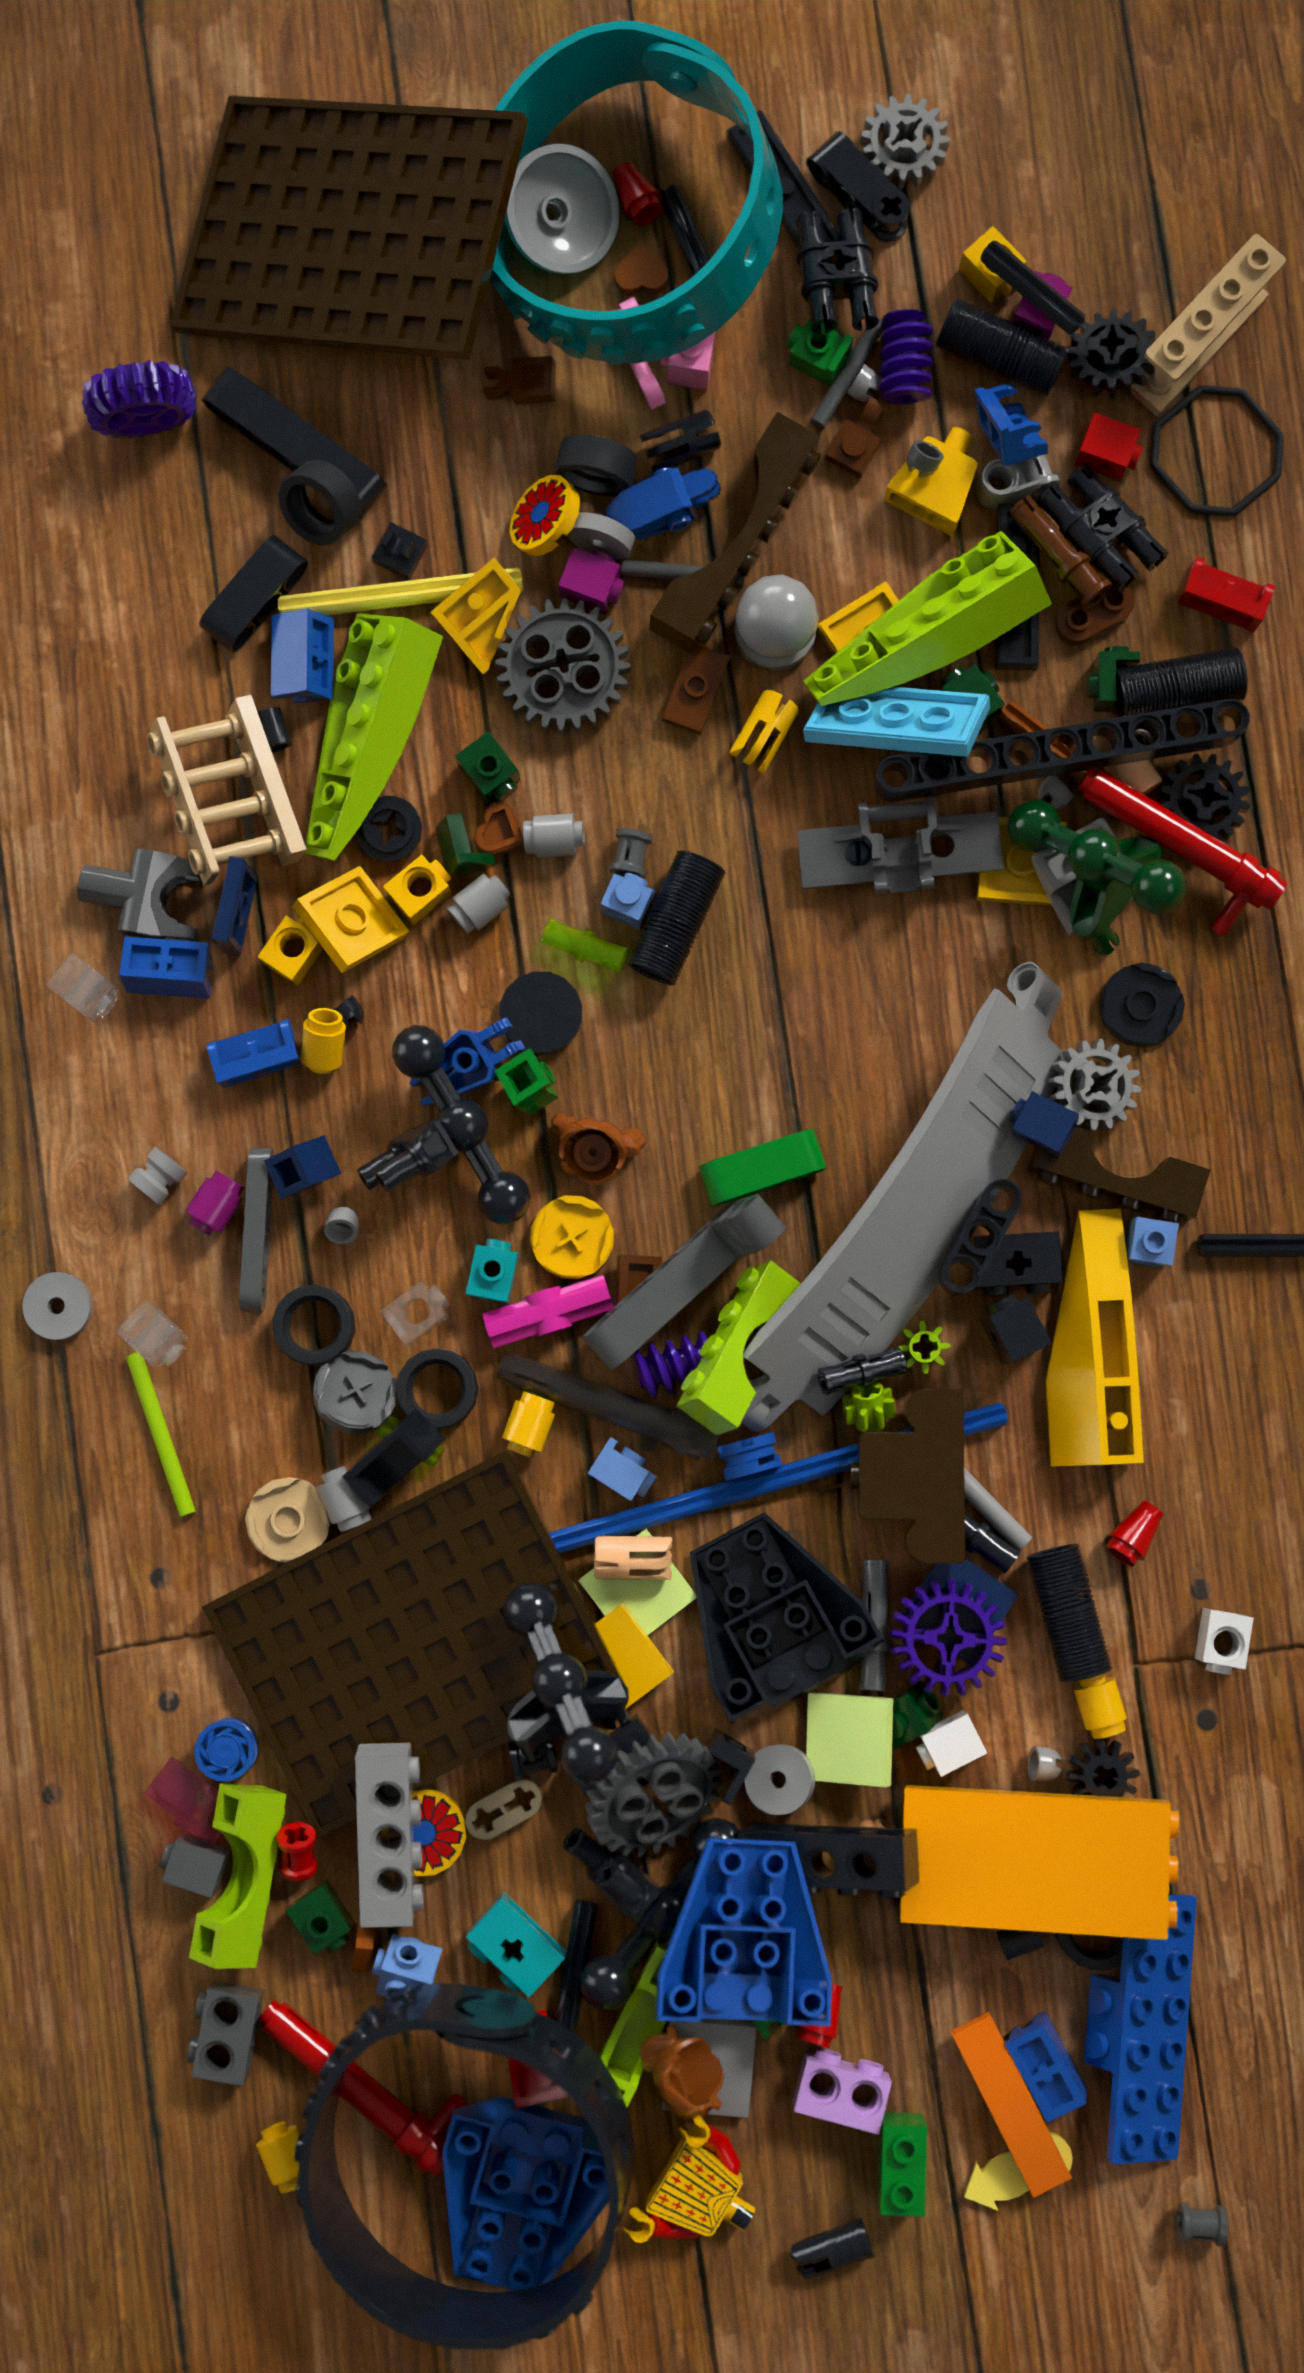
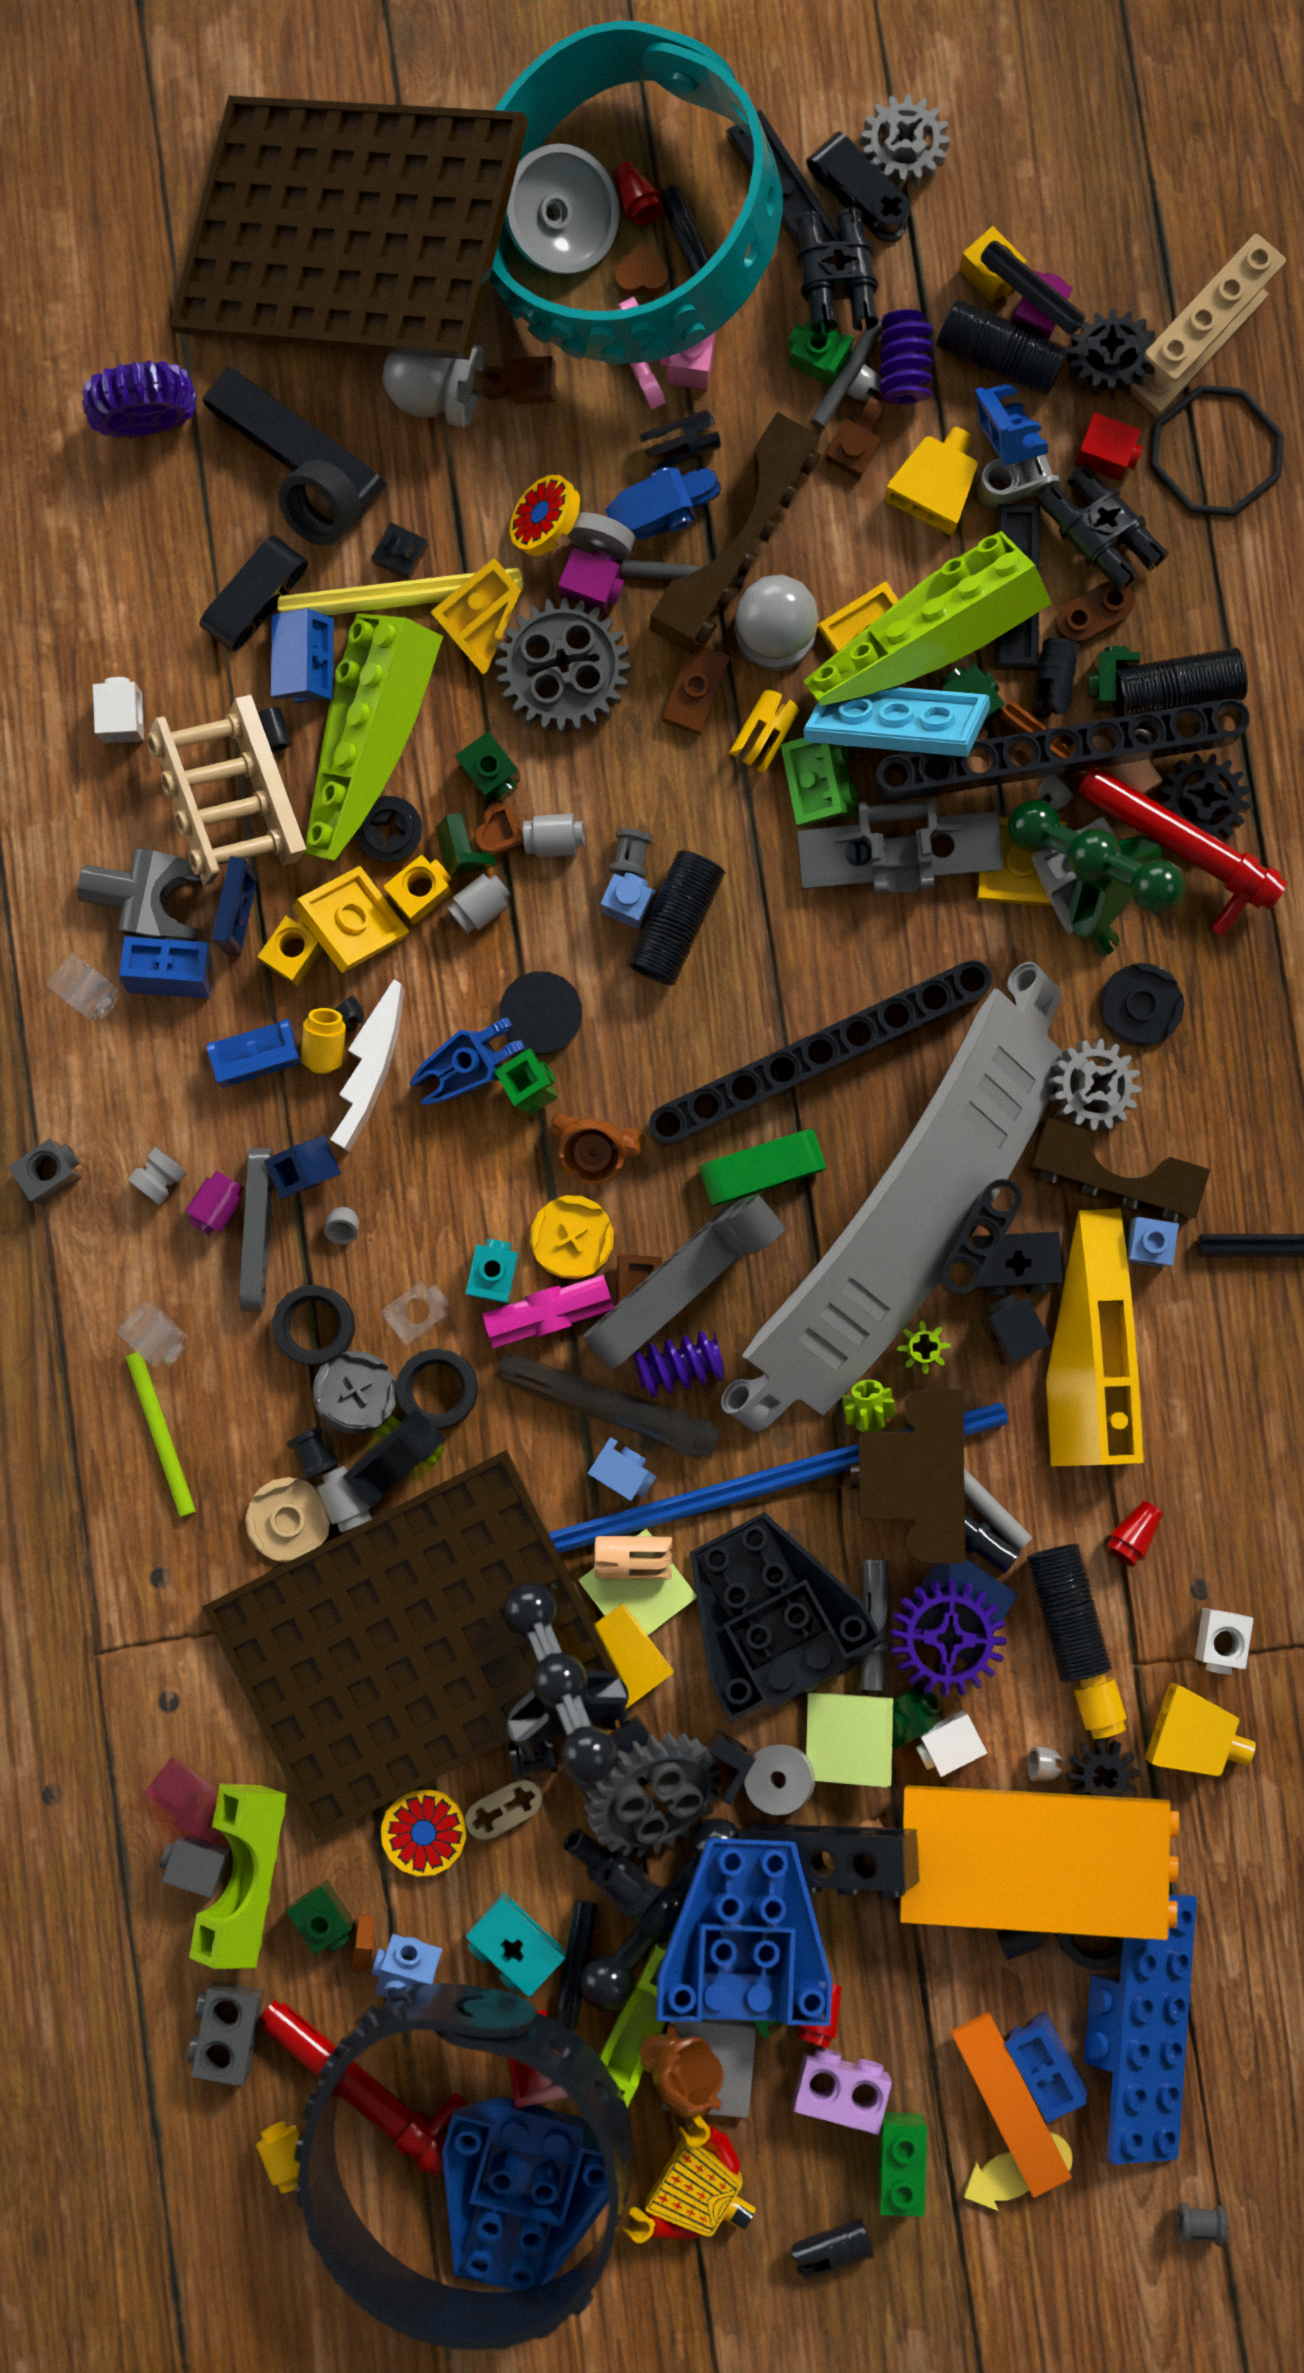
(28, 1176): none -> dark grey brick
(40, 1297): light grey piece -> none
(118, 711): none -> white brick
(226, 1749): blue wheel -> none
(297, 1851): red bush -> none
(311, 1453): none -> black bush
(375, 1050): none -> white slope
(380, 1901): light grey brick -> none
(434, 385): none -> light grey tile
(457, 1128): black connector -> none
(529, 1424): yellow brick -> none
(584, 945): clear neon green pin -> none
(596, 464): black tyre -> none
(719, 1389): lime arch -> none
(749, 1456): blue wheel -> none
(819, 781): none -> bright green bracket
(832, 1037): none -> black beam
(861, 1371): black pin -> none
(924, 458): dark grey hinge -> none
(1043, 1123): dark blue brick -> none
(1055, 677): none -> black hinge
(1072, 566): reddish brown pin -> none
(1196, 1735): none -> yellow torso
(1225, 596): red hinge -> none

